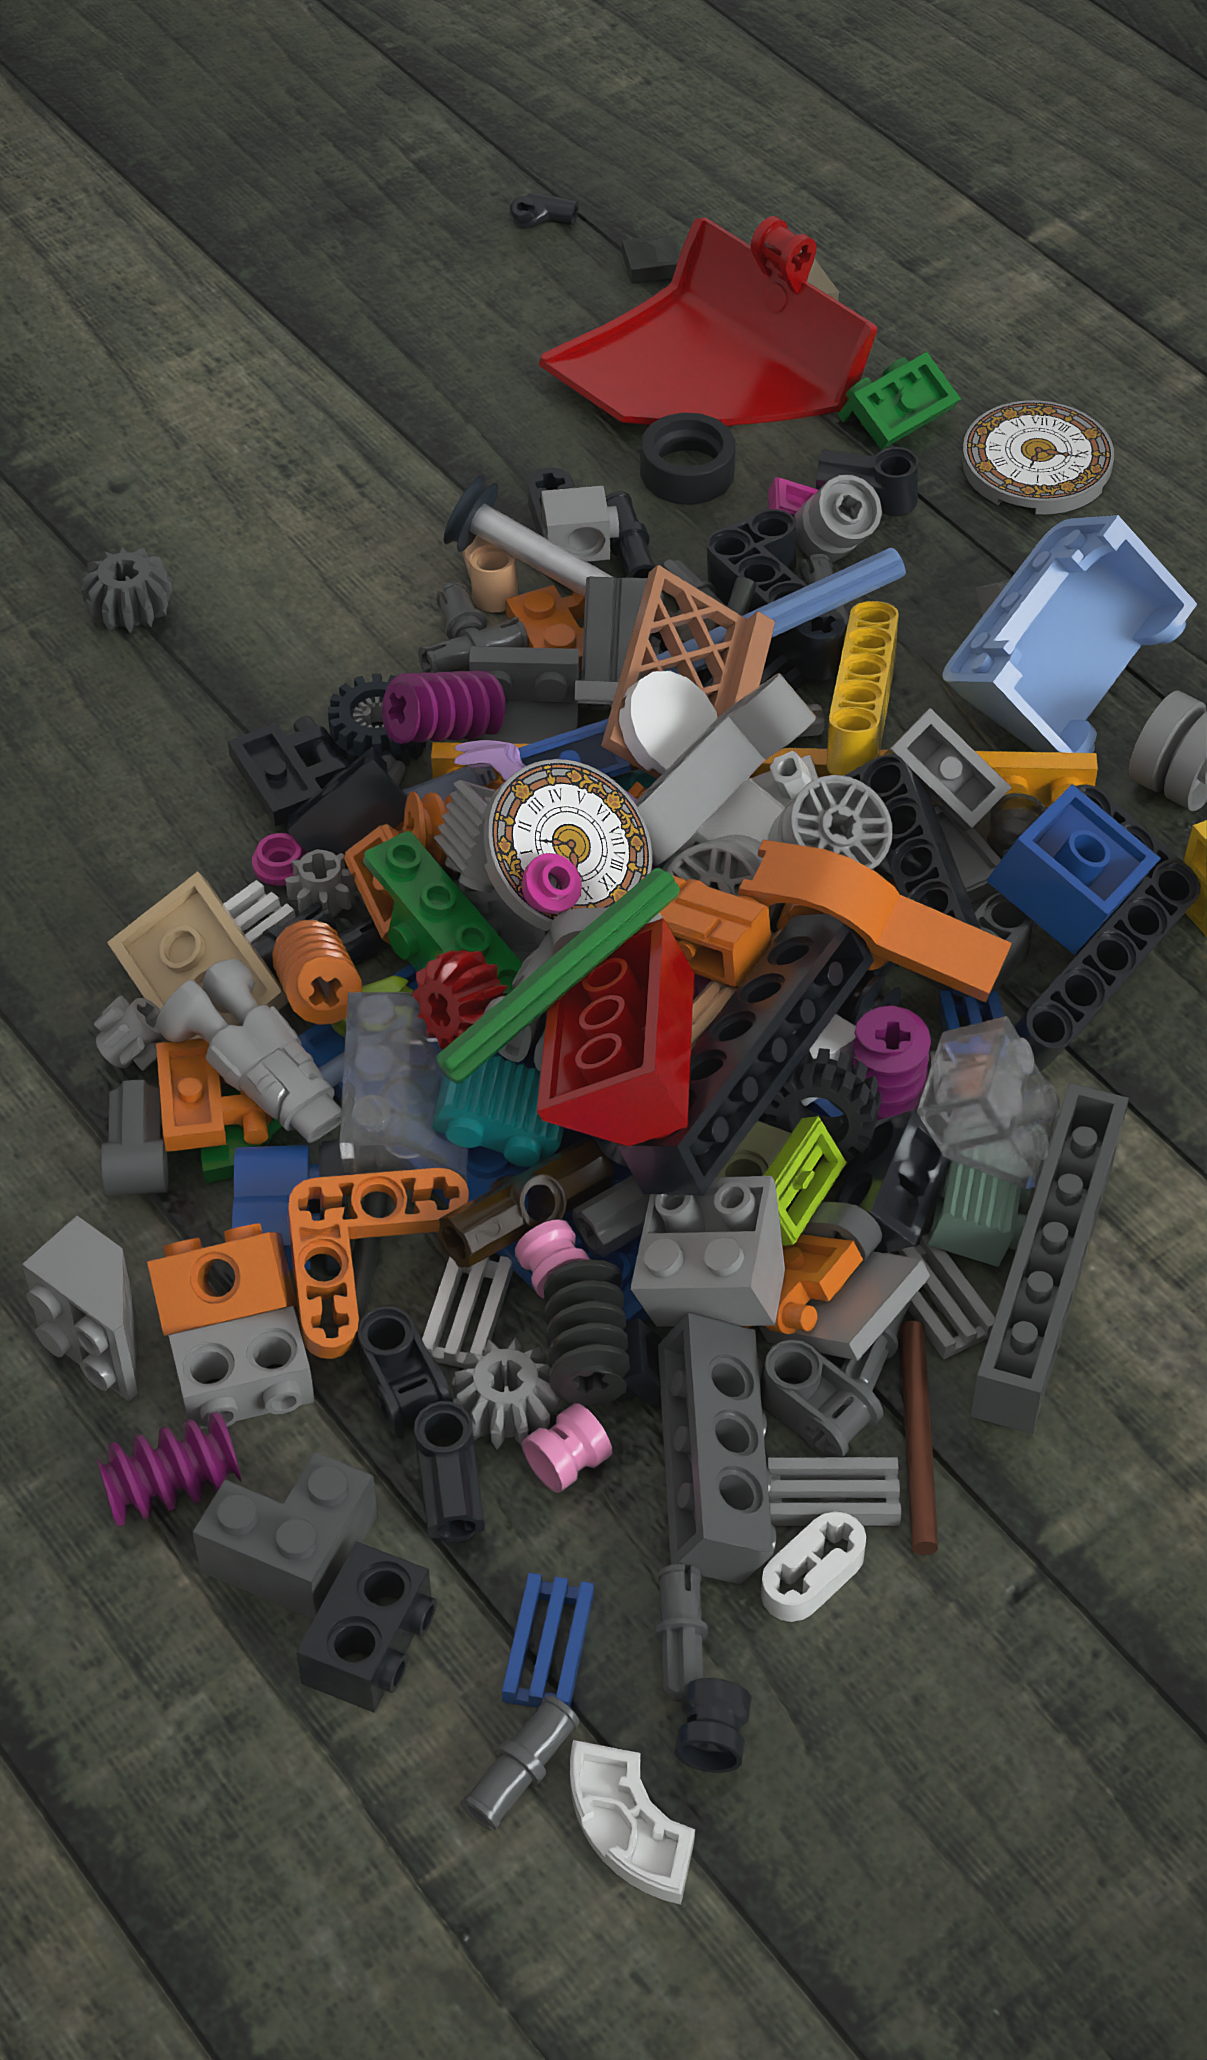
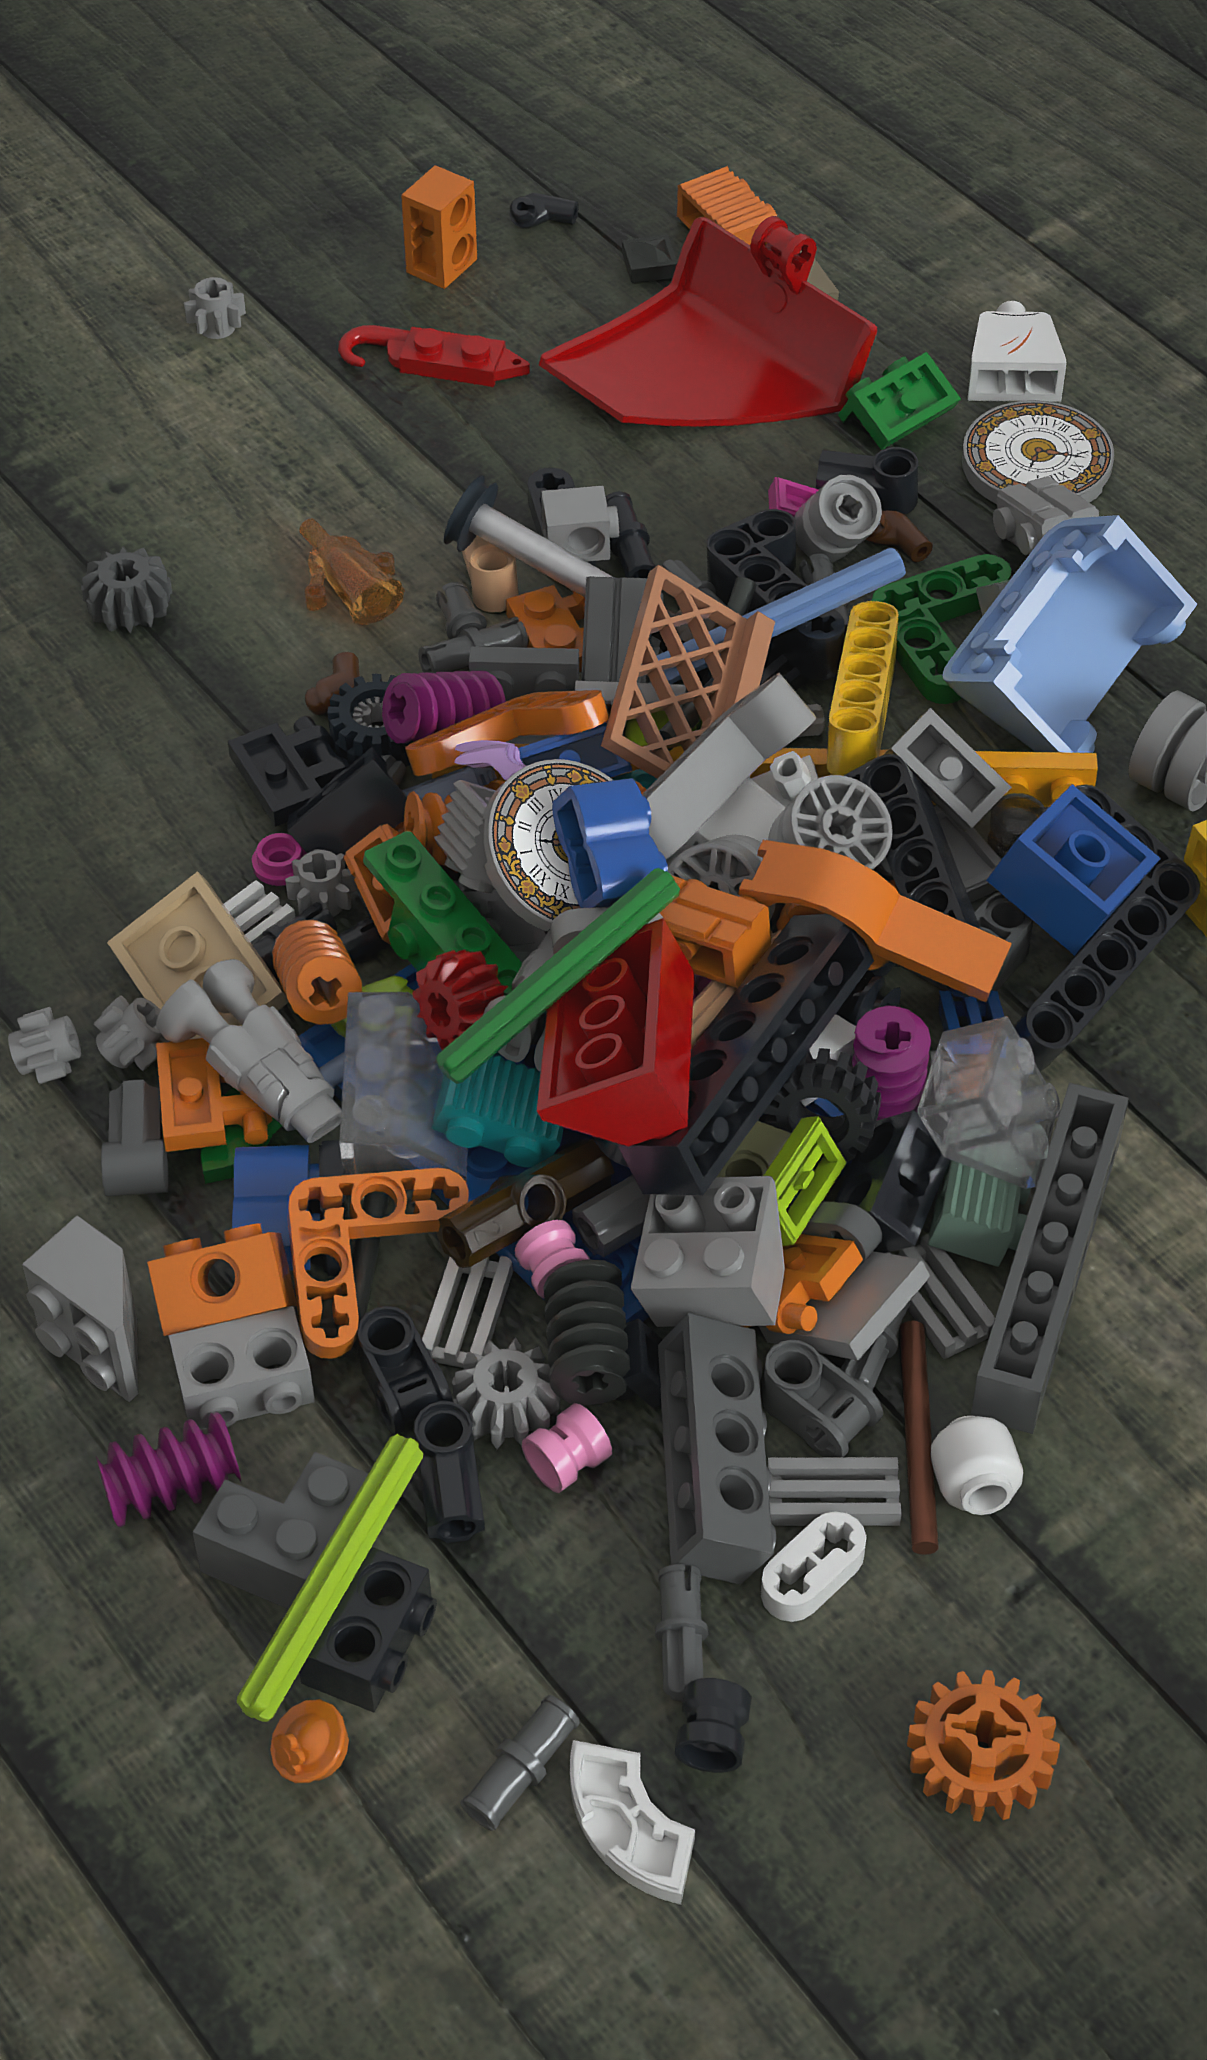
(44, 1045): none -> light grey gear
(214, 308): none -> light grey gear
(309, 1742): none -> orange hat
(329, 1579): none -> lime axle
(344, 671): none -> reddish brown arm
(355, 574): none -> clear orange piece
(438, 354): none -> red plate
(439, 226): none -> orange brick
(526, 715): none -> orange beam
(541, 893): dark pink plate -> none
(557, 1594): blue tile -> none
(605, 839): none -> blue brick
(663, 718): white tile -> none
(690, 433): black tyre -> none
(724, 201): none -> orange brick
(899, 531): none -> reddish brown arm
(921, 616): none -> green beam
(971, 1774): none -> orange gear
(976, 1464): none -> white head
(1016, 357): none -> white torso
(1033, 510): none -> light grey brick

